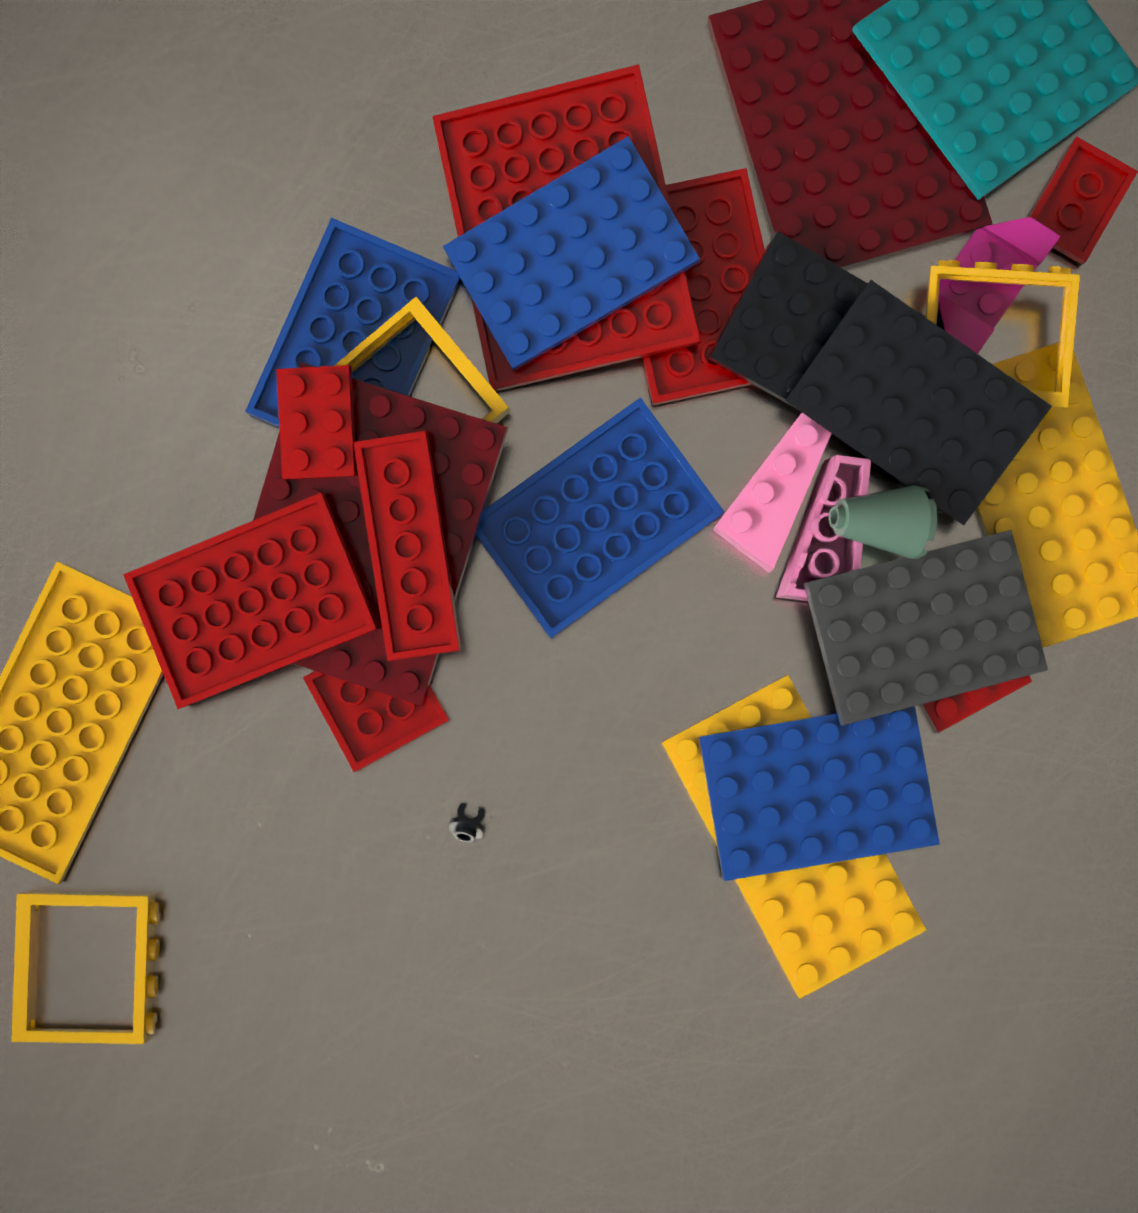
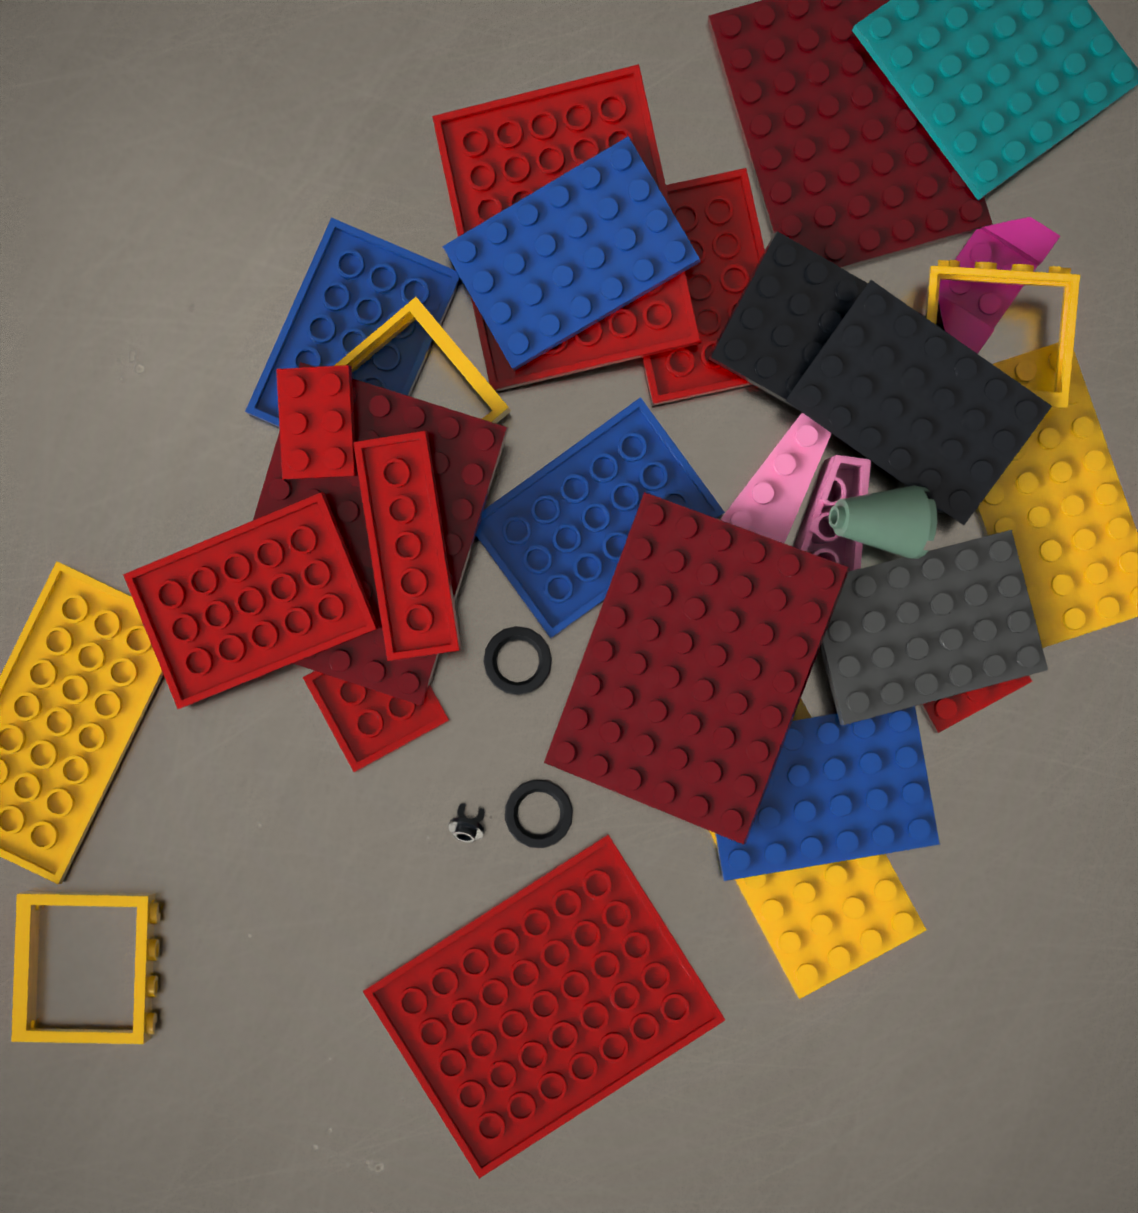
(501, 639): none -> black tyre
(519, 832): none -> black tyre
(543, 1006): none -> red plate
(696, 666): none -> dark red plate
(1082, 198): red plate -> none

